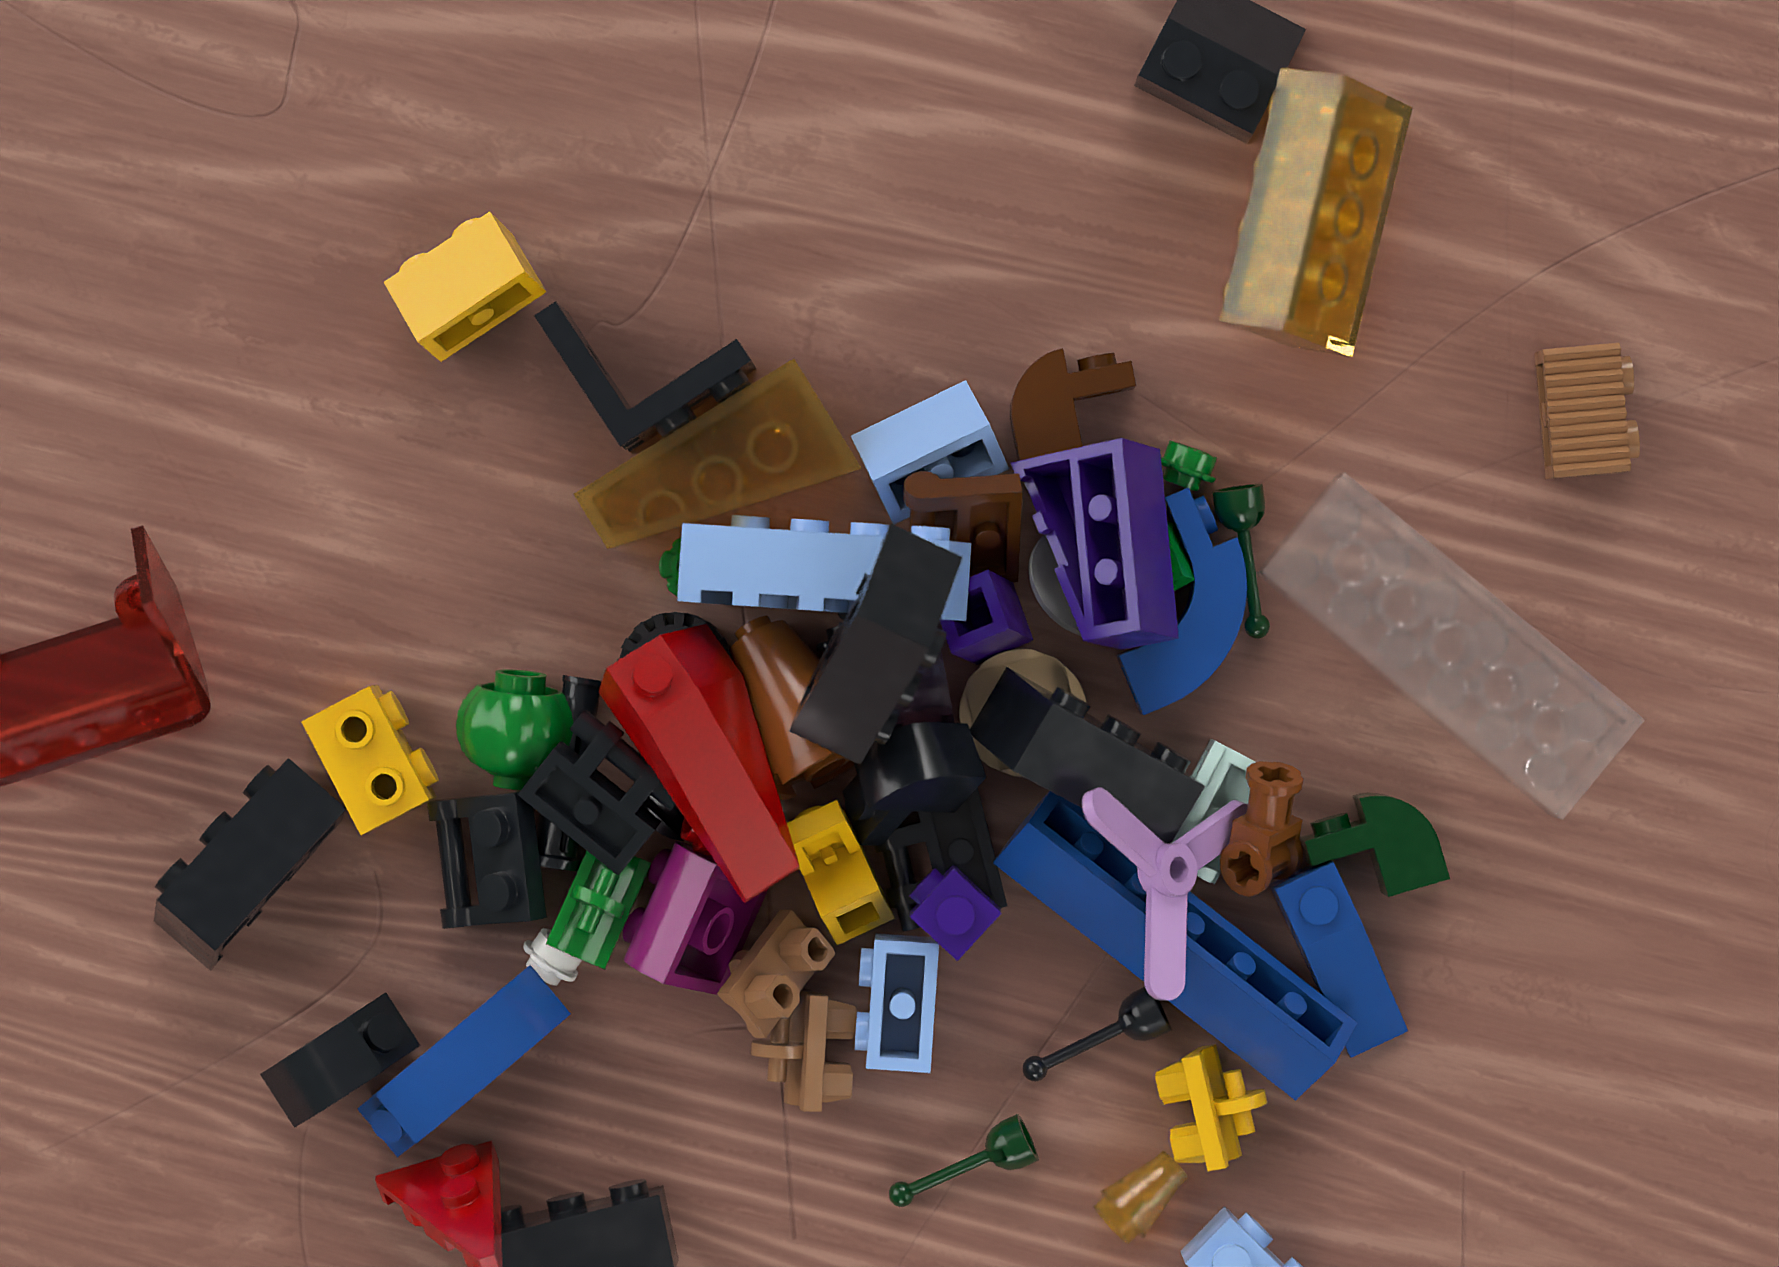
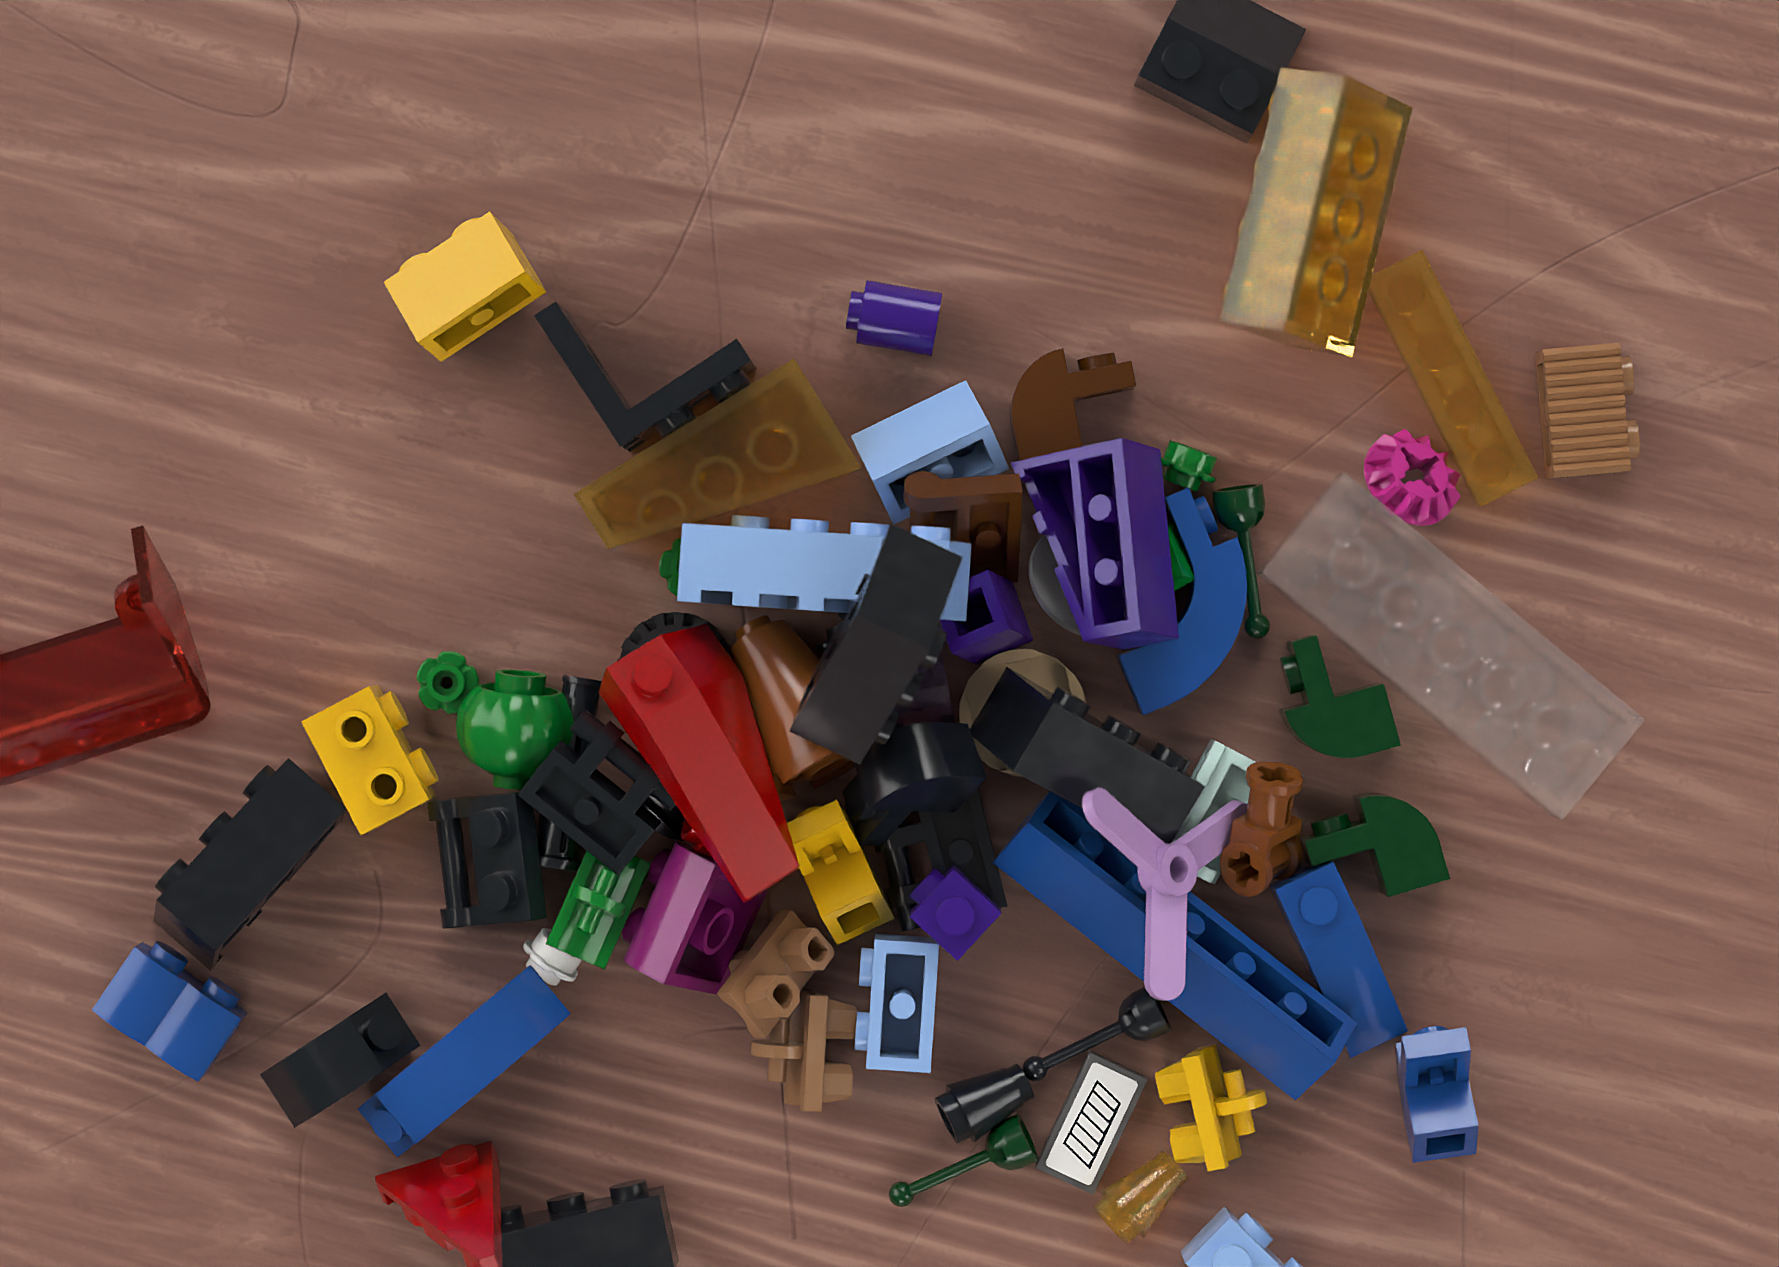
(171, 1009): none -> blue brick
(434, 670): none -> green plate
(895, 317): none -> dark purple brick
(982, 1102): none -> black cone
(1091, 1122): none -> tile
(1330, 723): none -> dark green brick
(1415, 502): none -> dark pink gear
(1437, 1093): none -> blue brick
(1450, 379): none -> clear yellow plate

